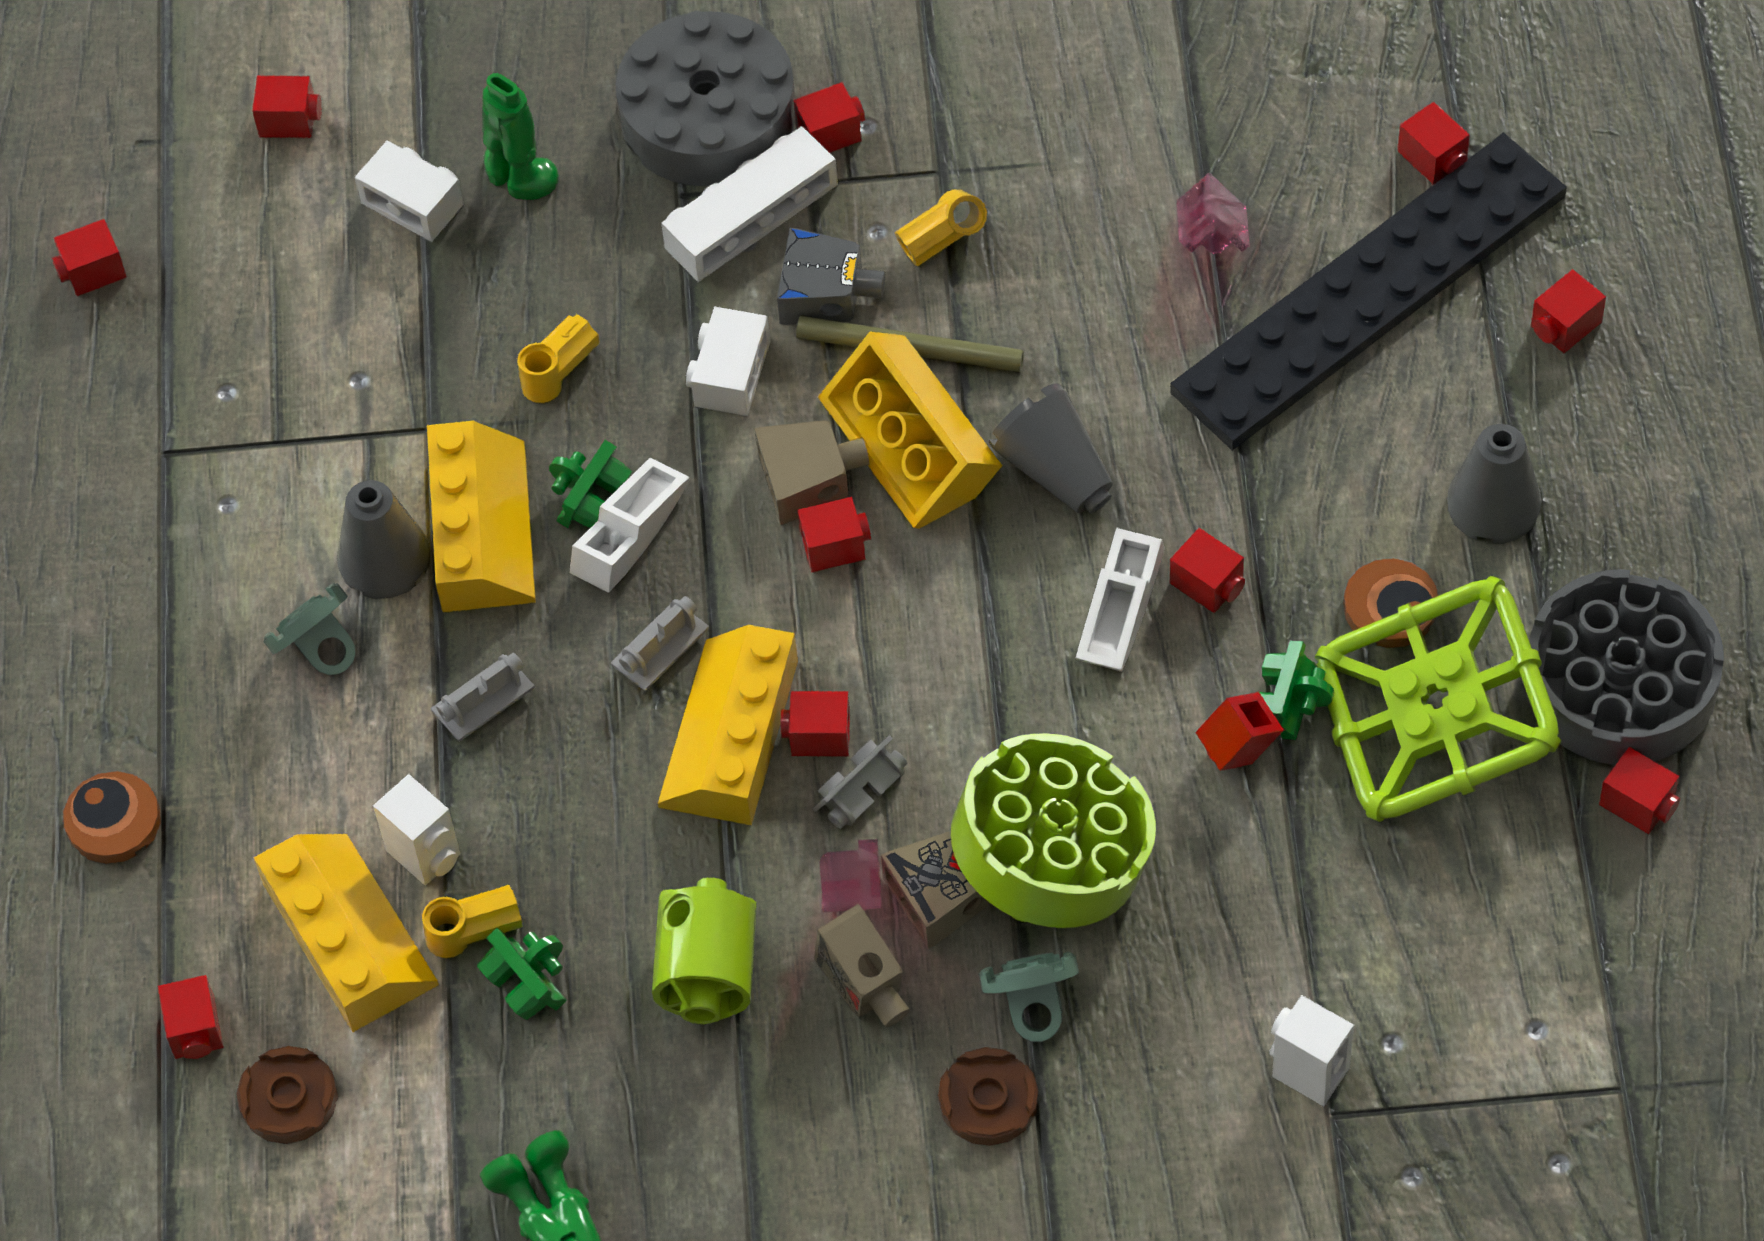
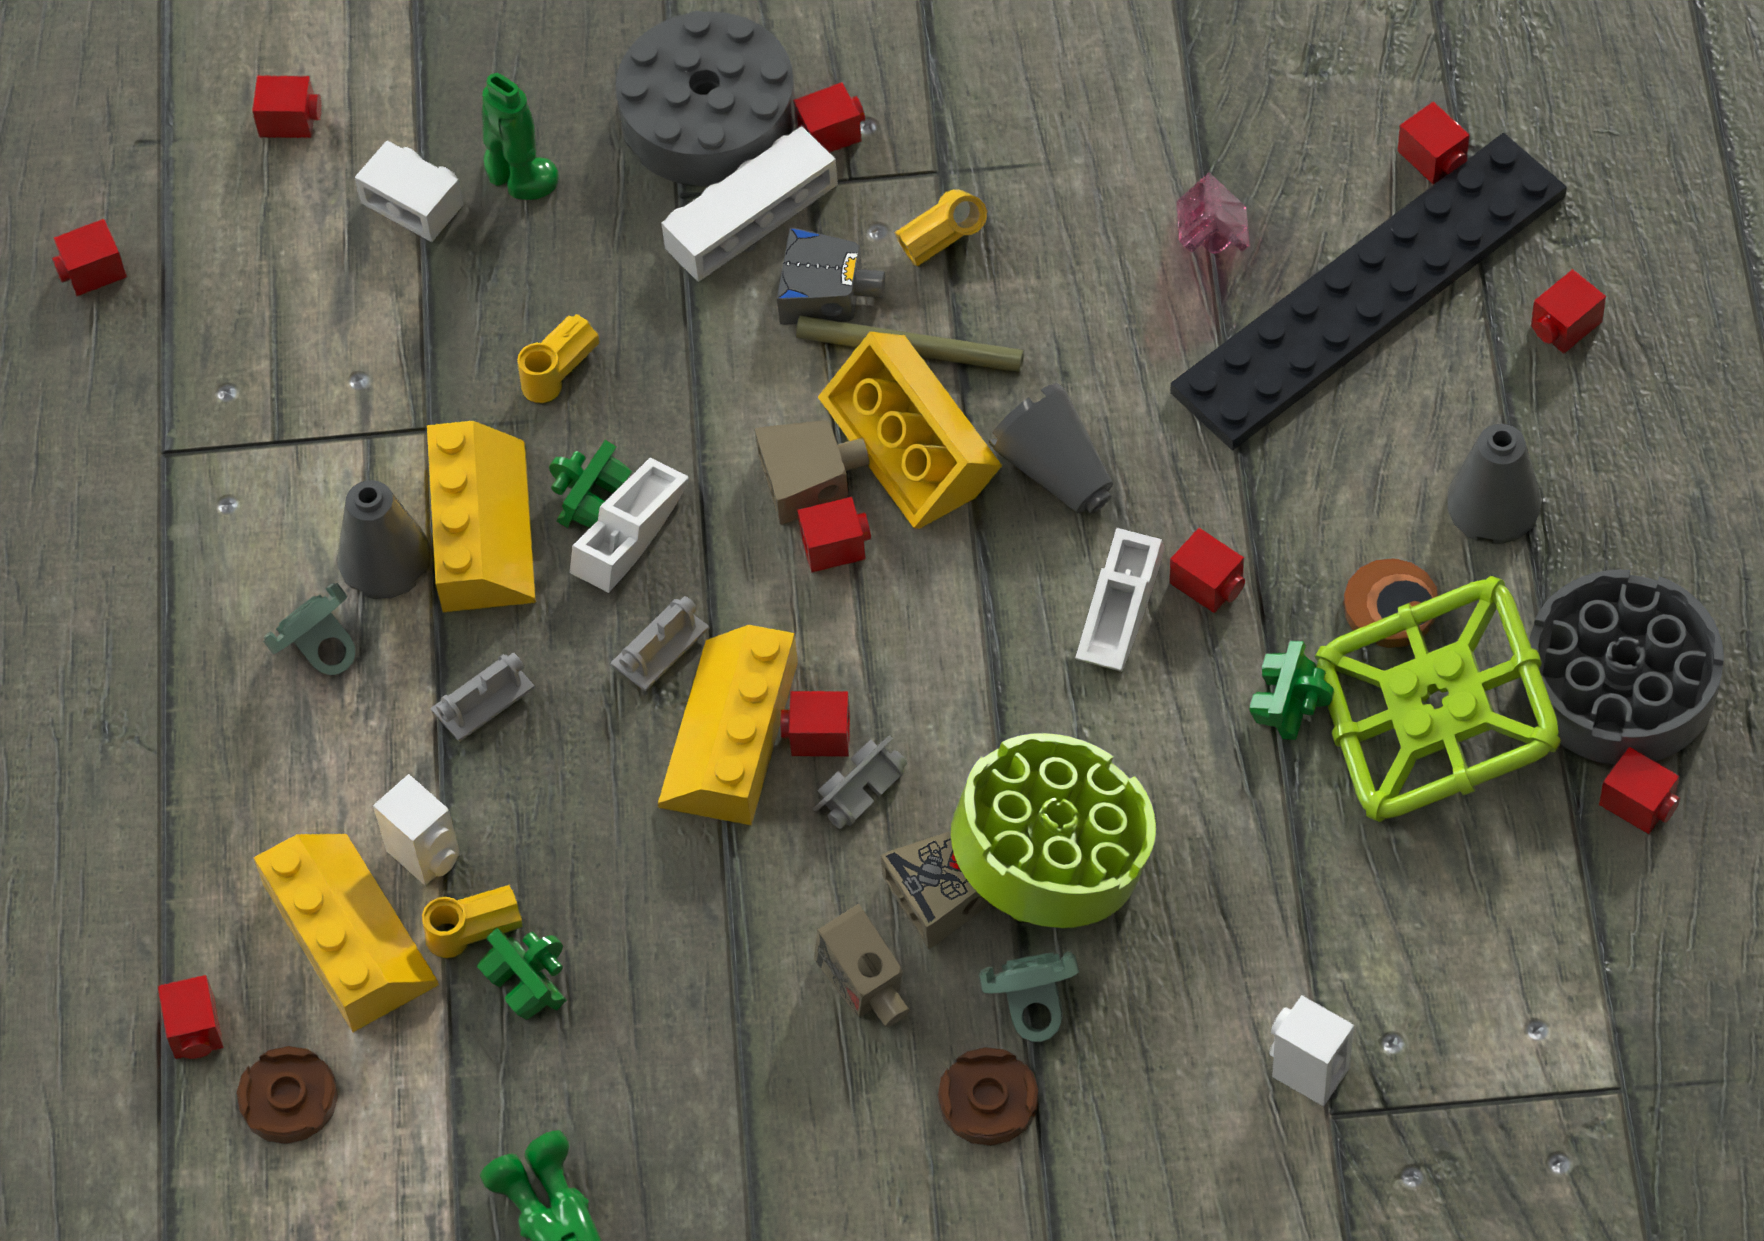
(111, 817): tile -> none
(704, 951): lime cylinder -> none
(729, 360): white brick -> none
(851, 878): clear pink panel -> none
(1239, 731): red brick -> none

